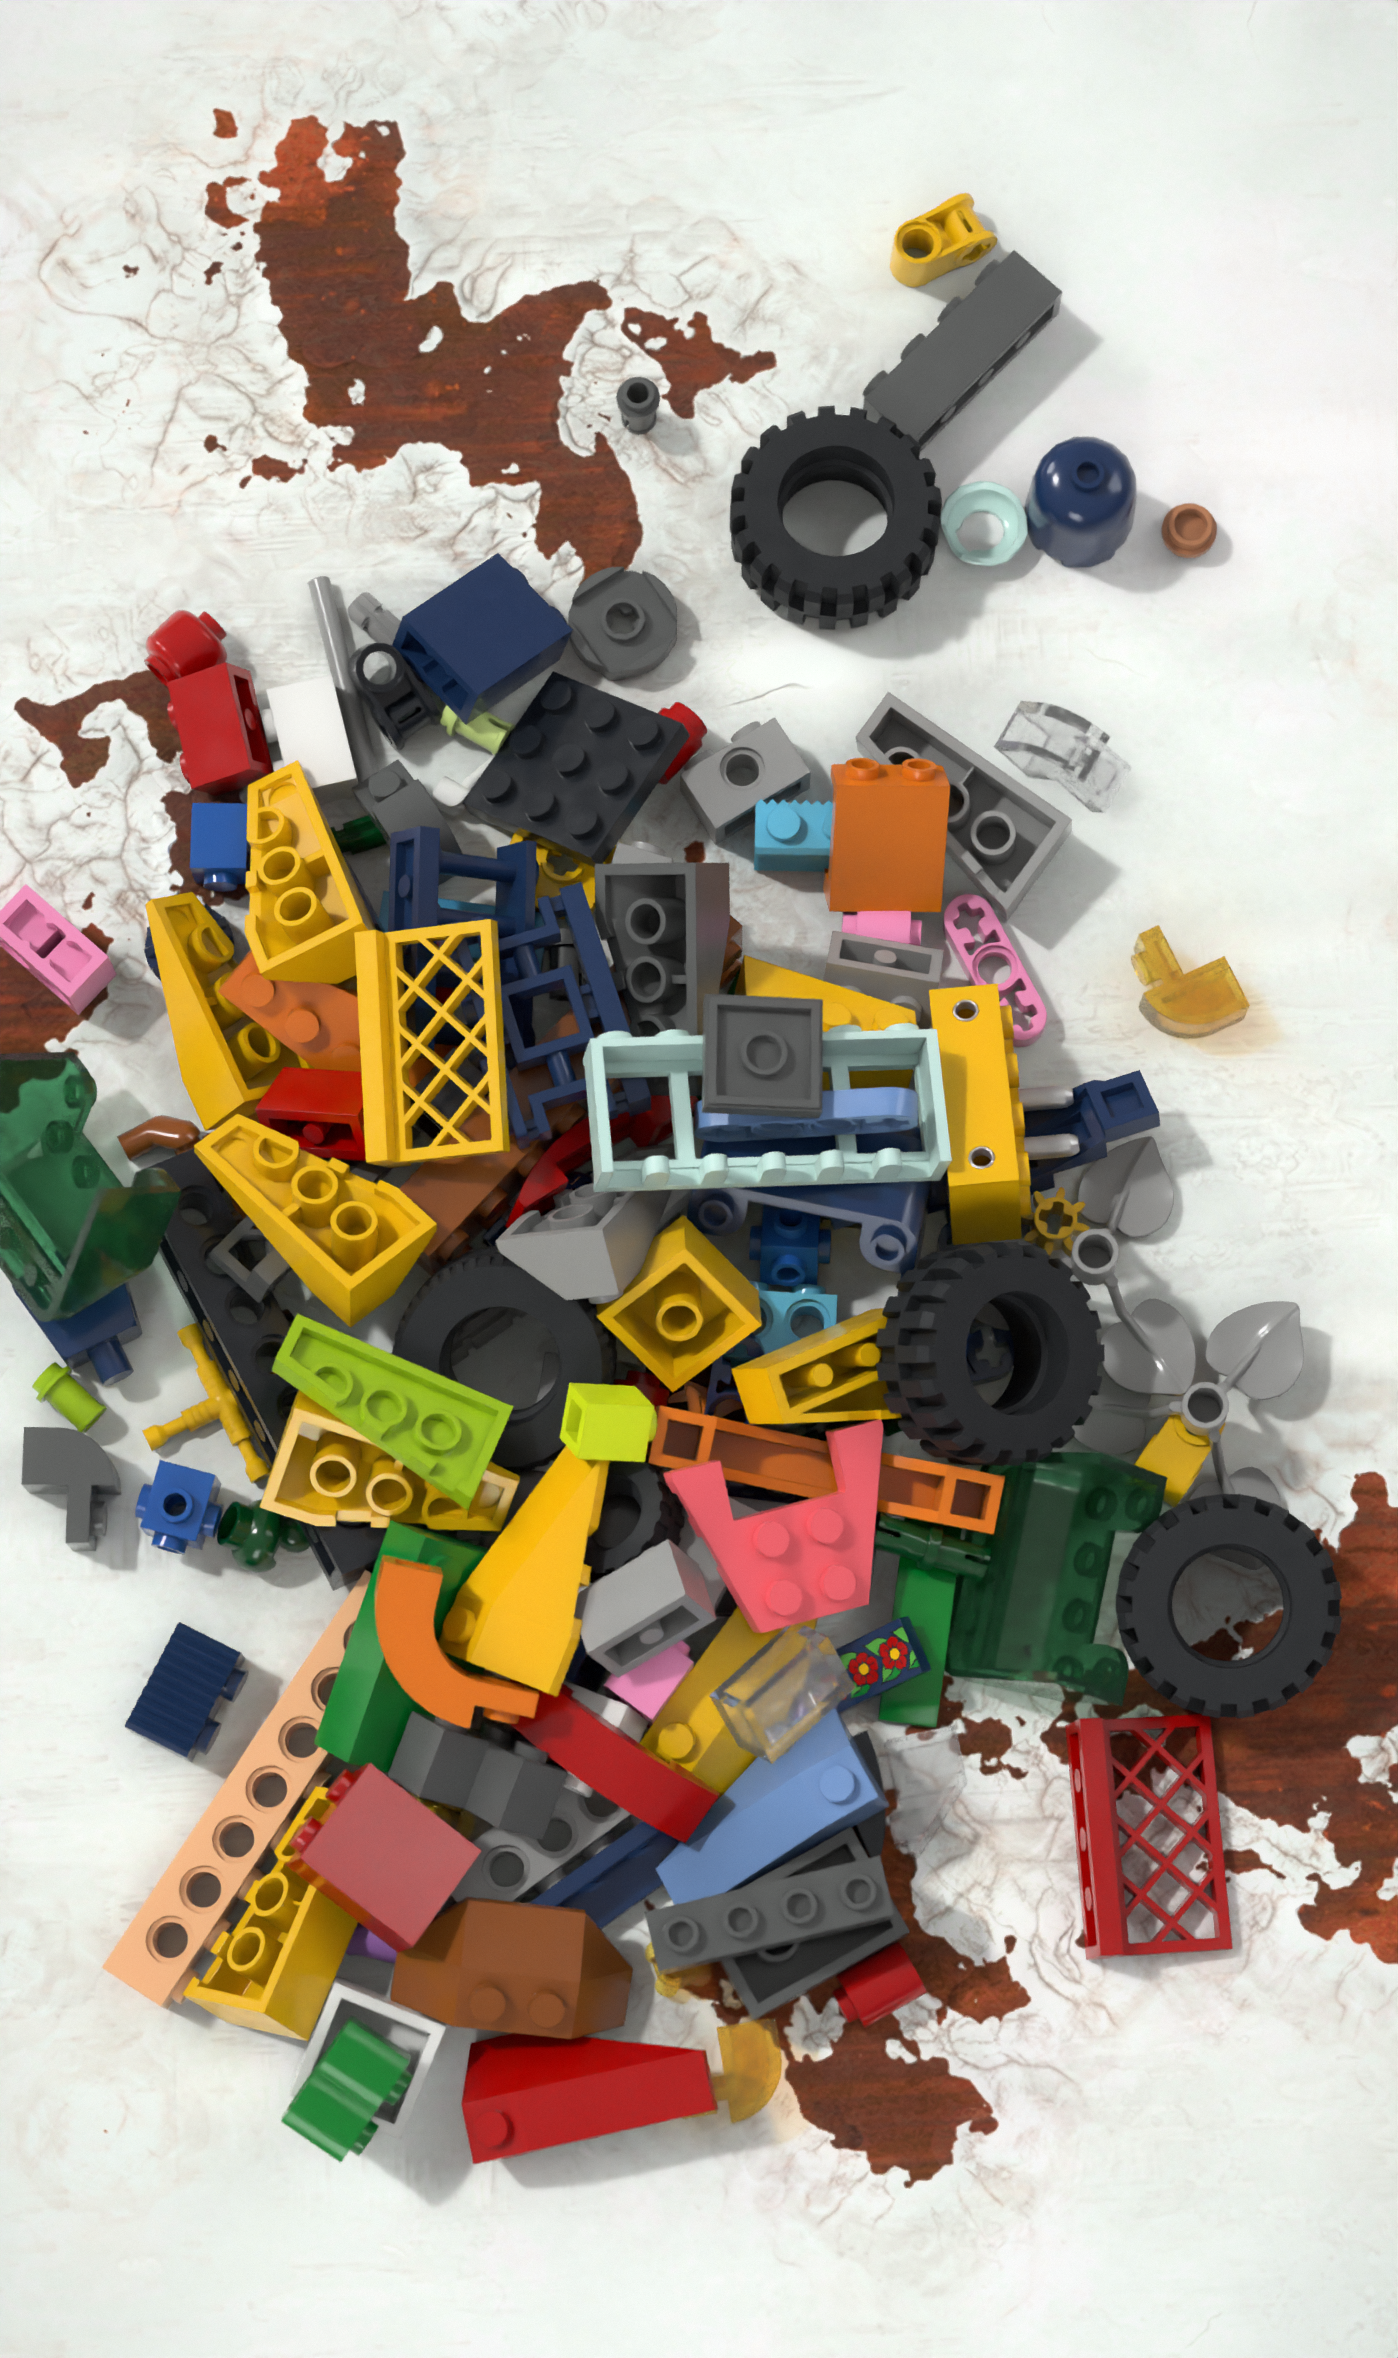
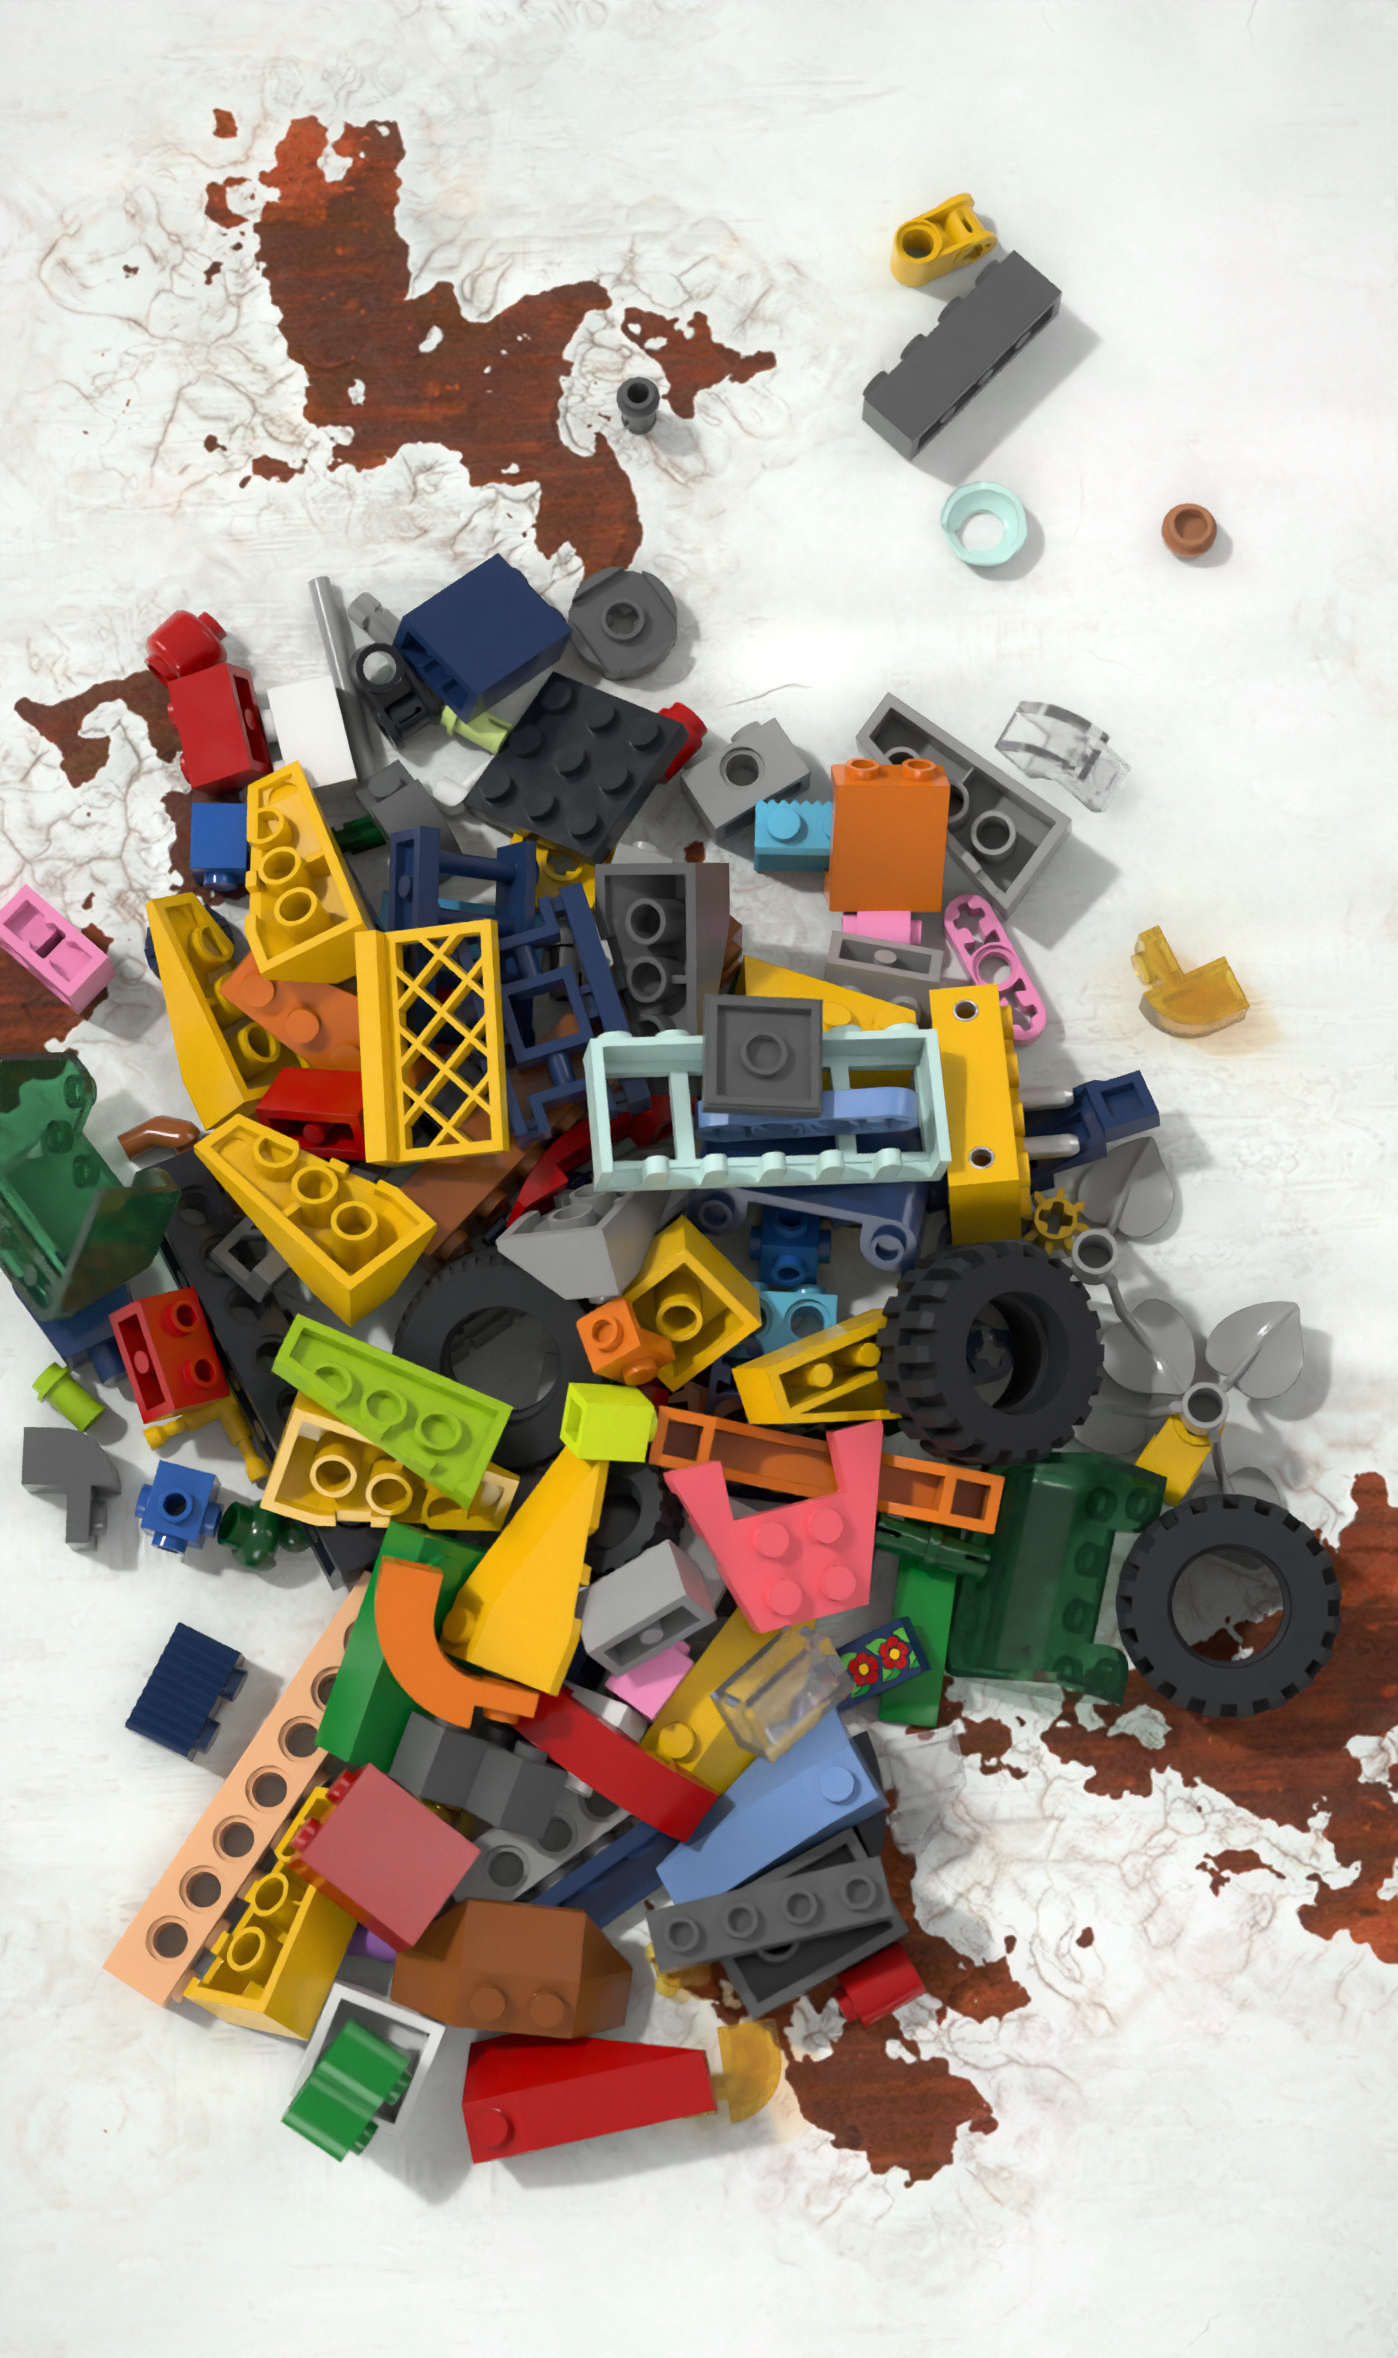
(169, 1355): none -> red brick
(620, 1347): none -> orange bracket
(846, 451): black tyre -> none
(1081, 502): dark blue cylinder -> none
(1099, 1842): red fence -> none

